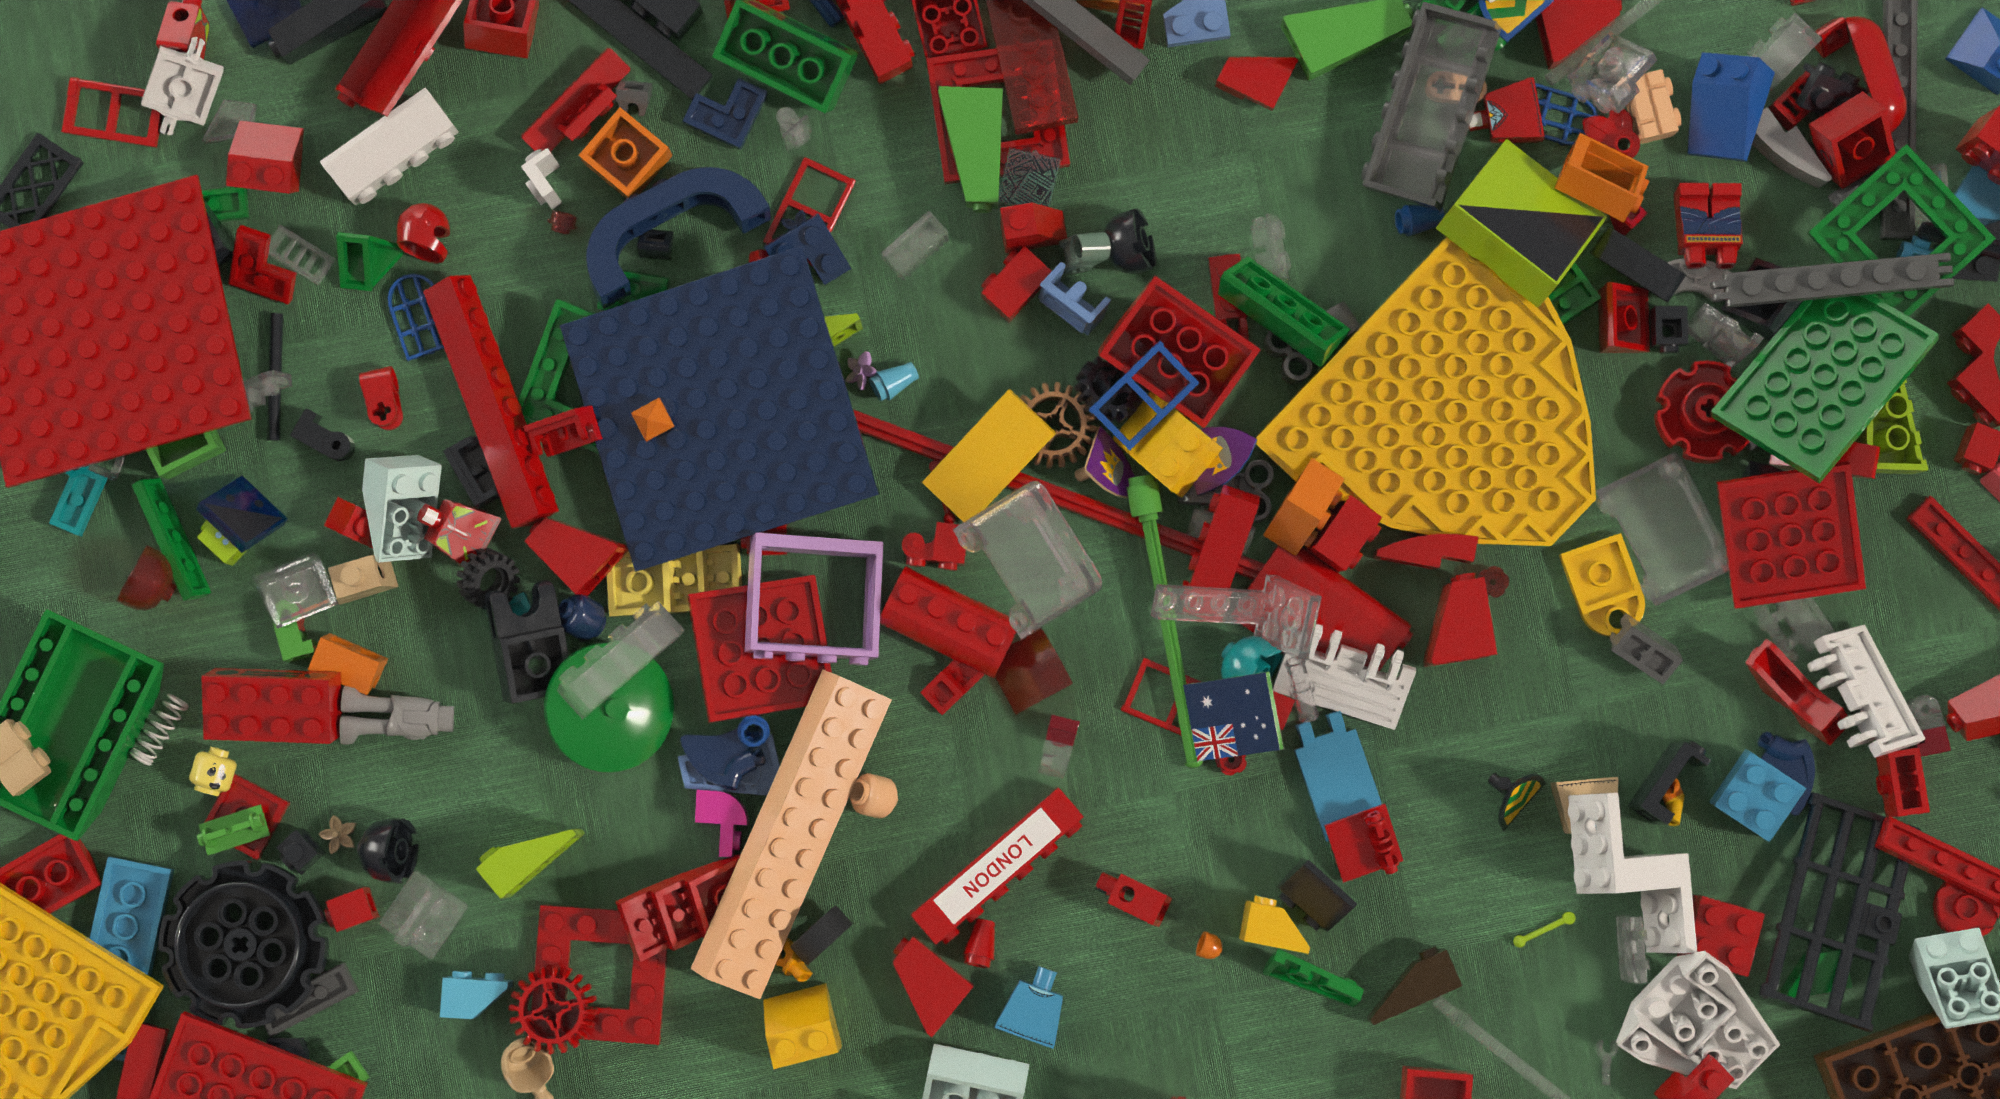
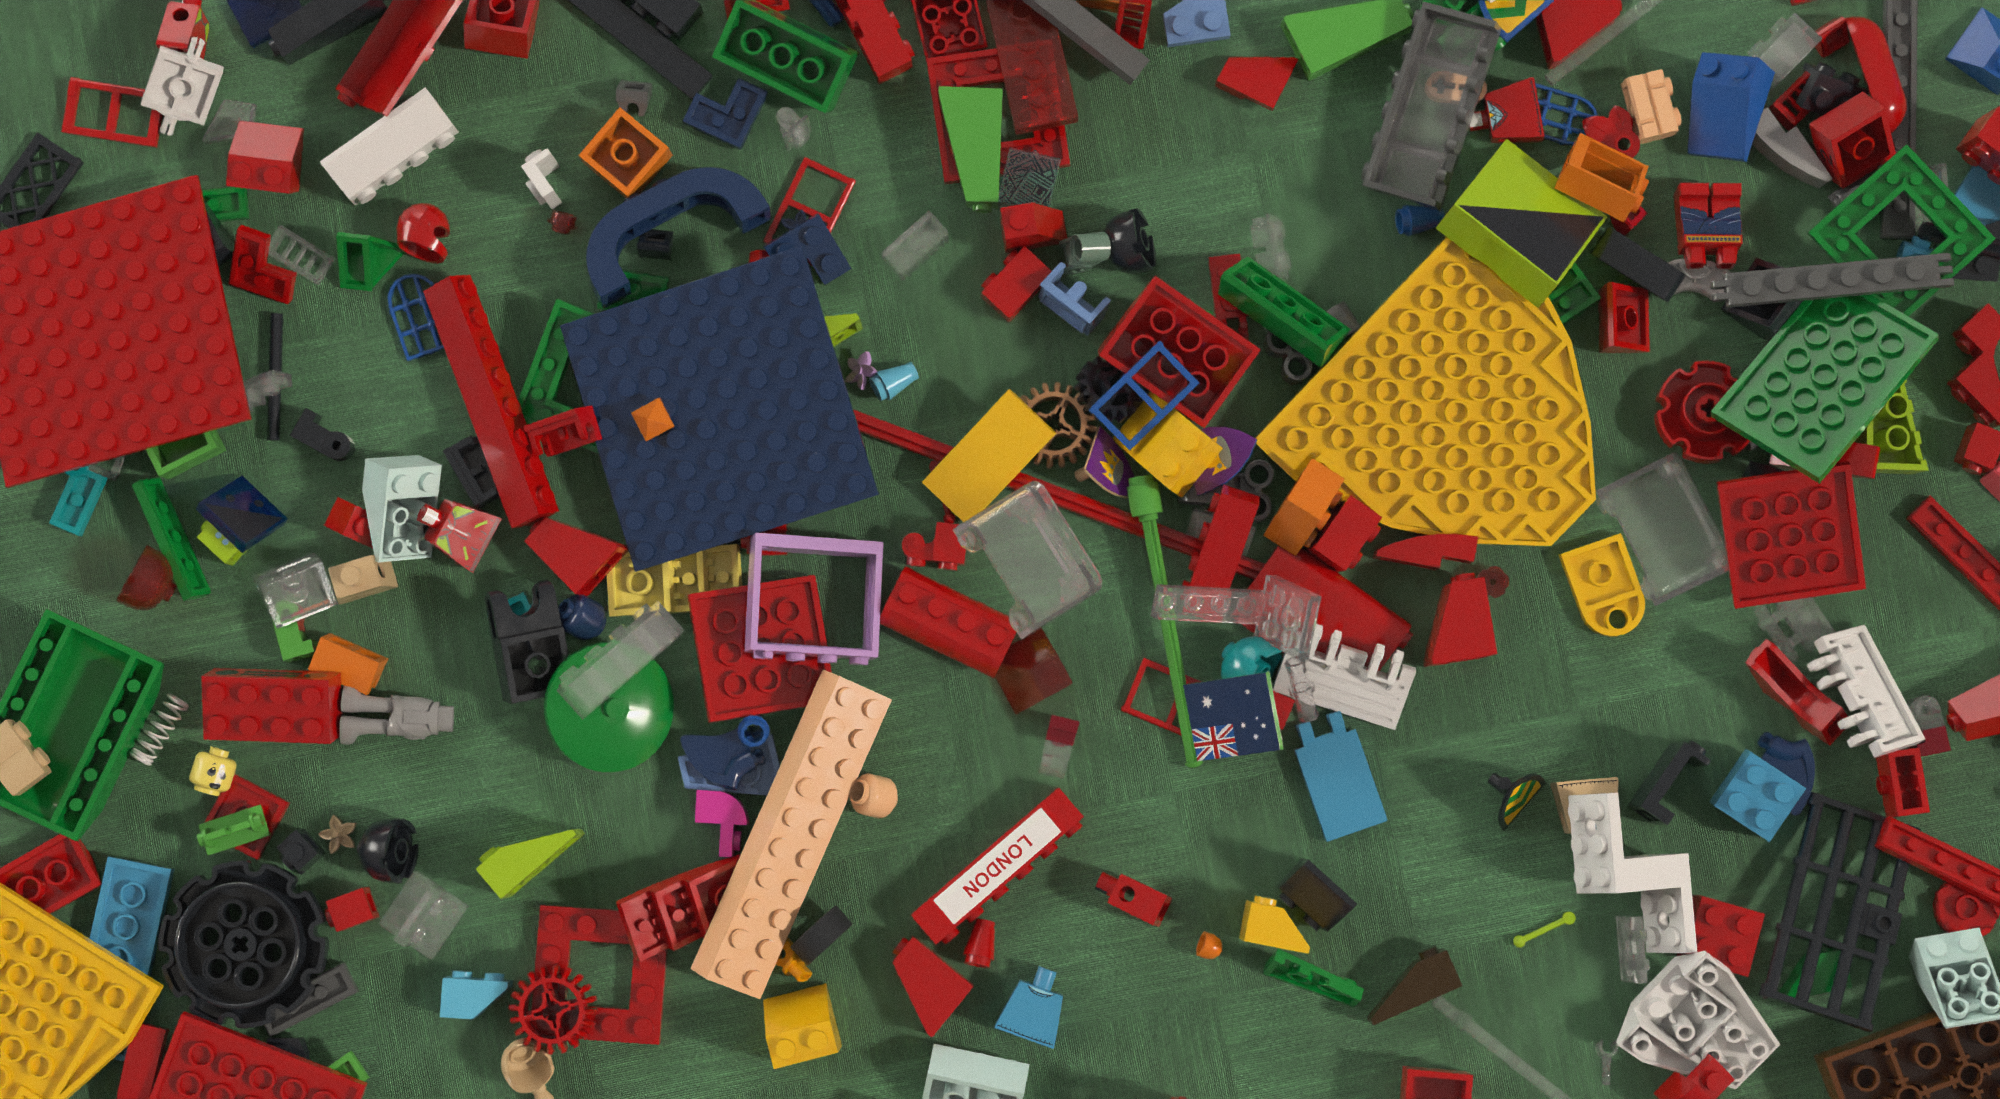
(381, 392): red piece -> none
(475, 570): black tyre -> none
(579, 104): red bracket -> none
(950, 686): red slope -> none
(1231, 768): red plate -> none
(1364, 843): red hinge -> none
(1611, 73): clear plate -> none
(1645, 649): dark grey hinge -> none
(1674, 802): yellow arm -> none
(1676, 320): black brick -> none
(1721, 335): clear slope -> none

